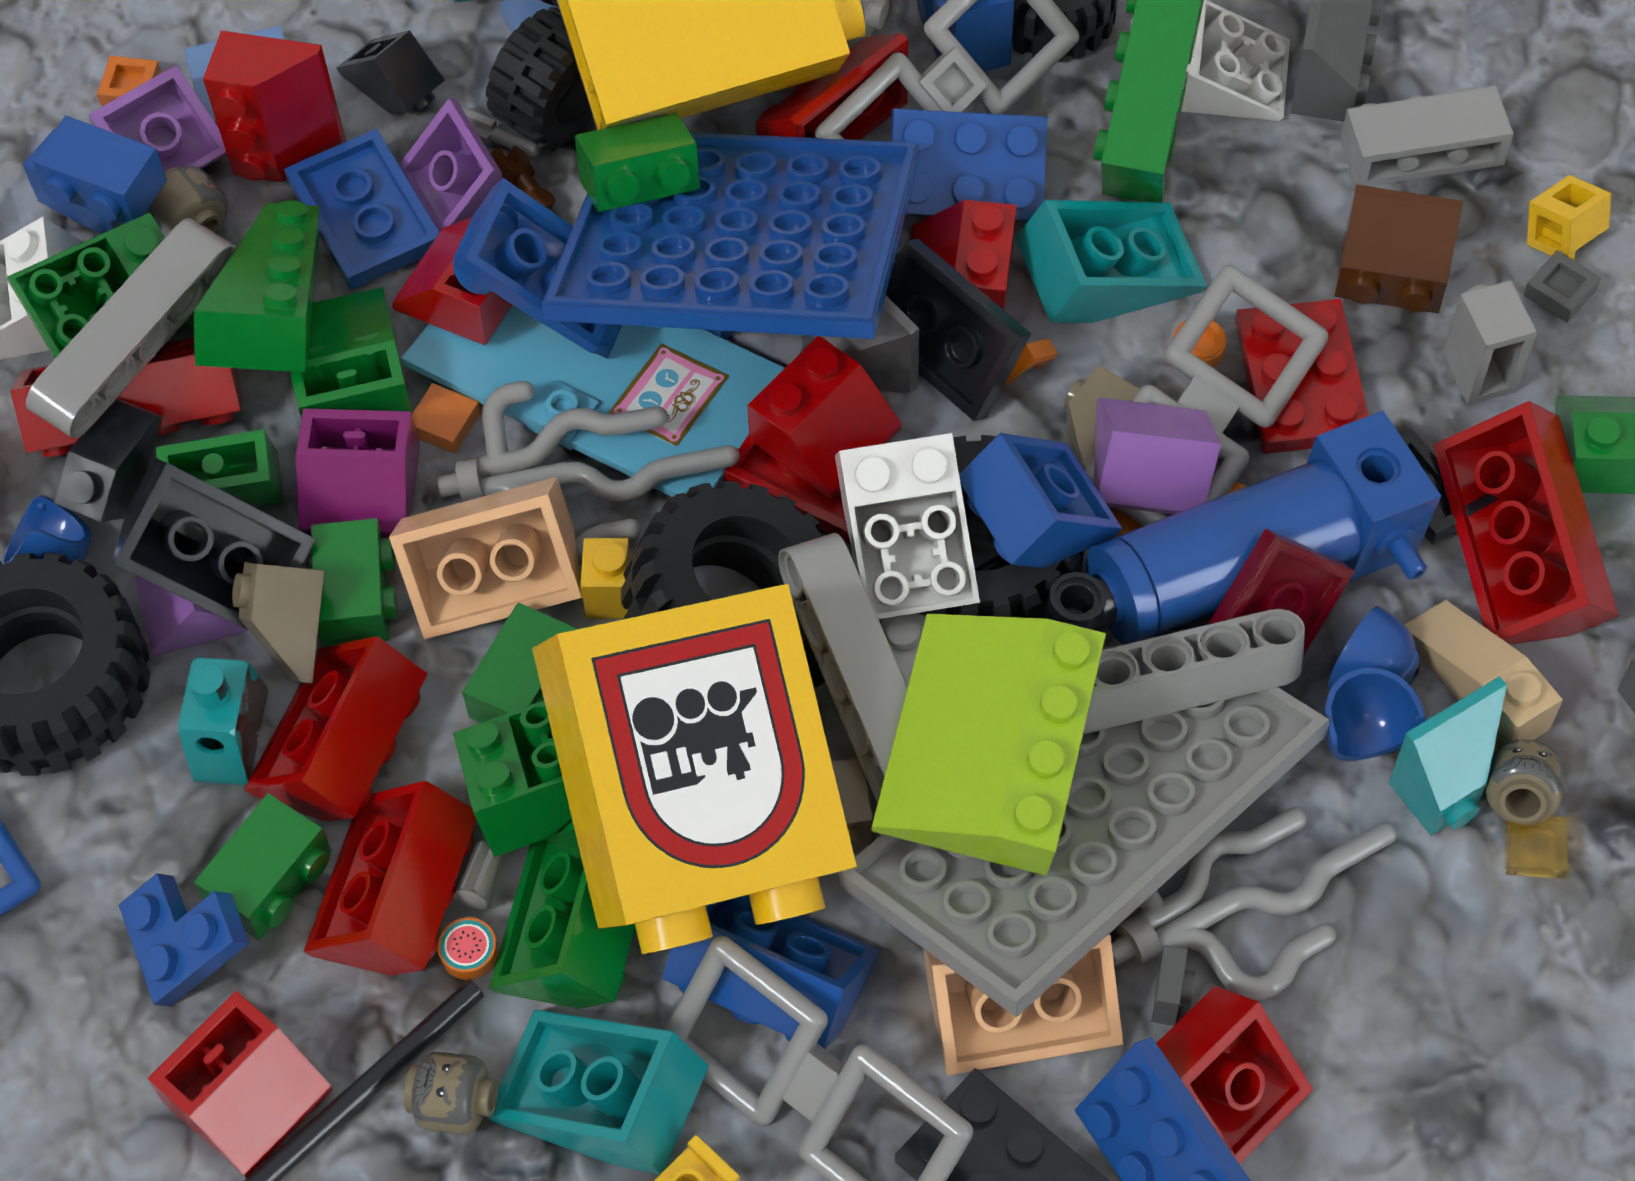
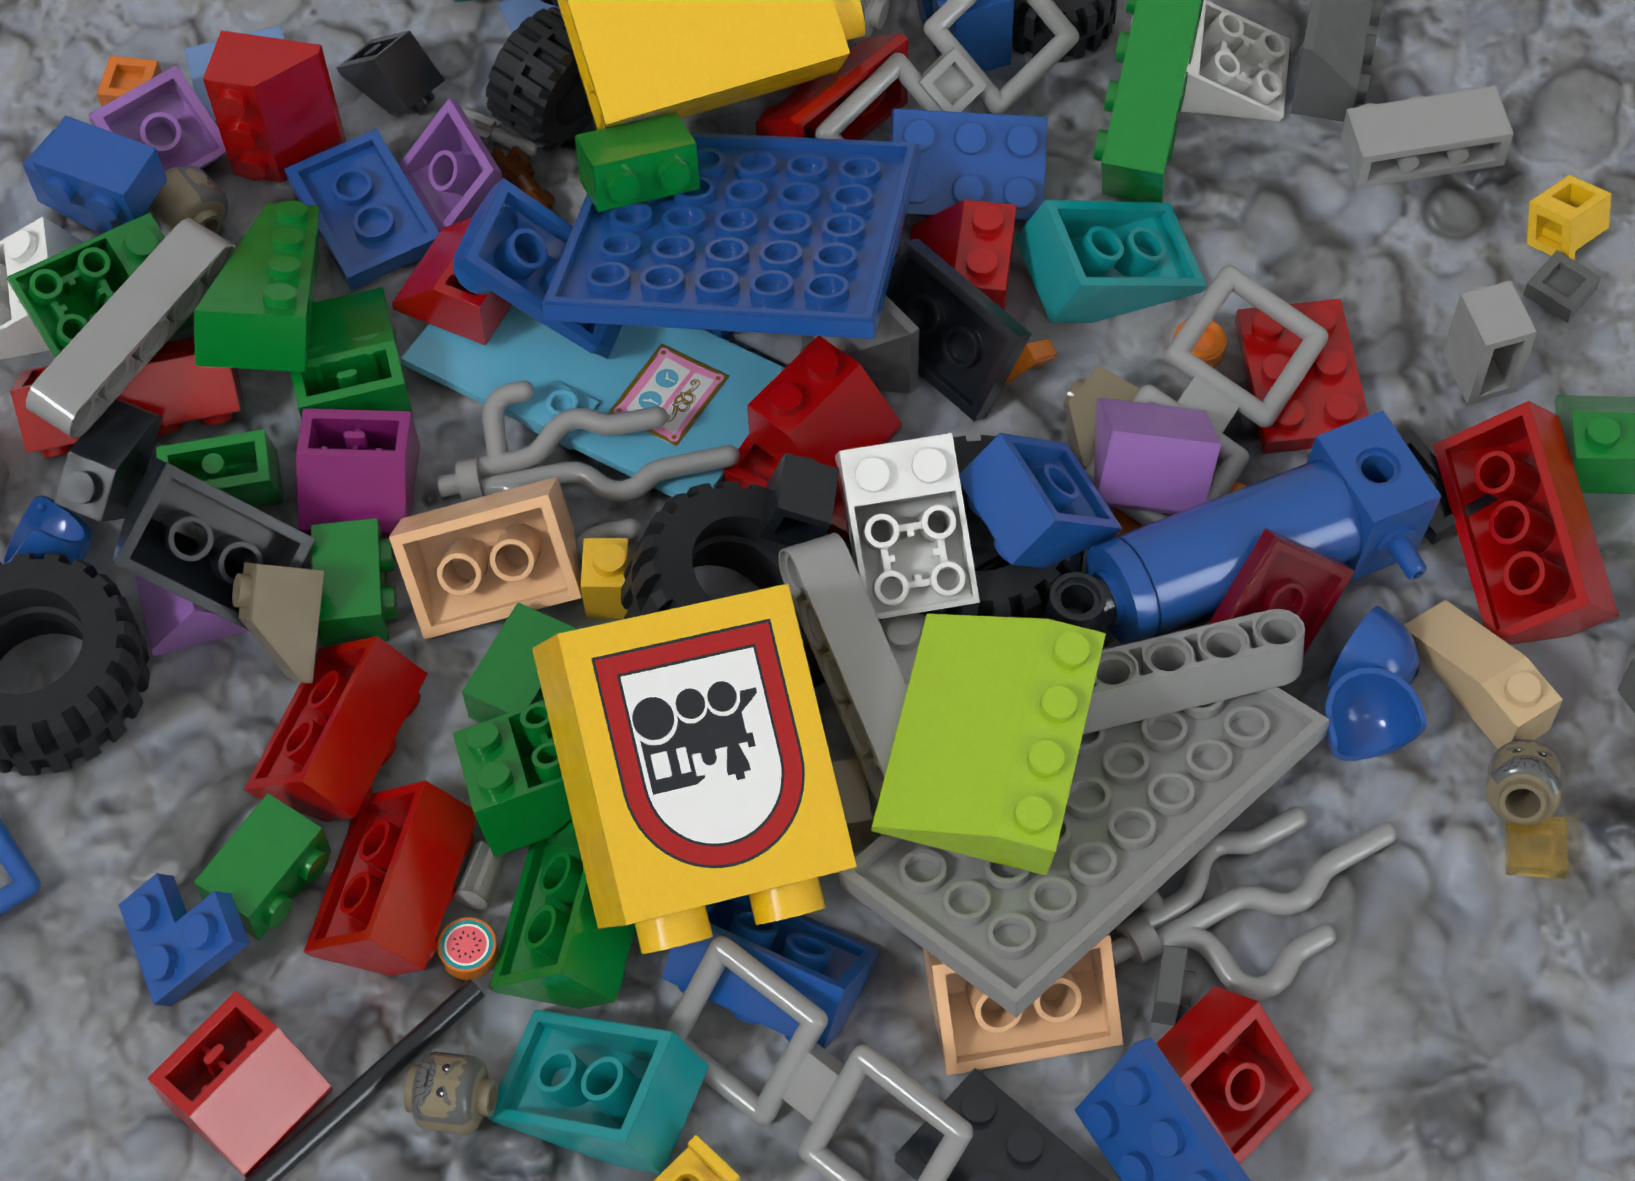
(225, 705): teal torso -> none
(445, 417): orange tile -> none
(798, 501): none -> black brick
(1398, 249): reddish brown slope -> none
(1449, 760): slope -> none

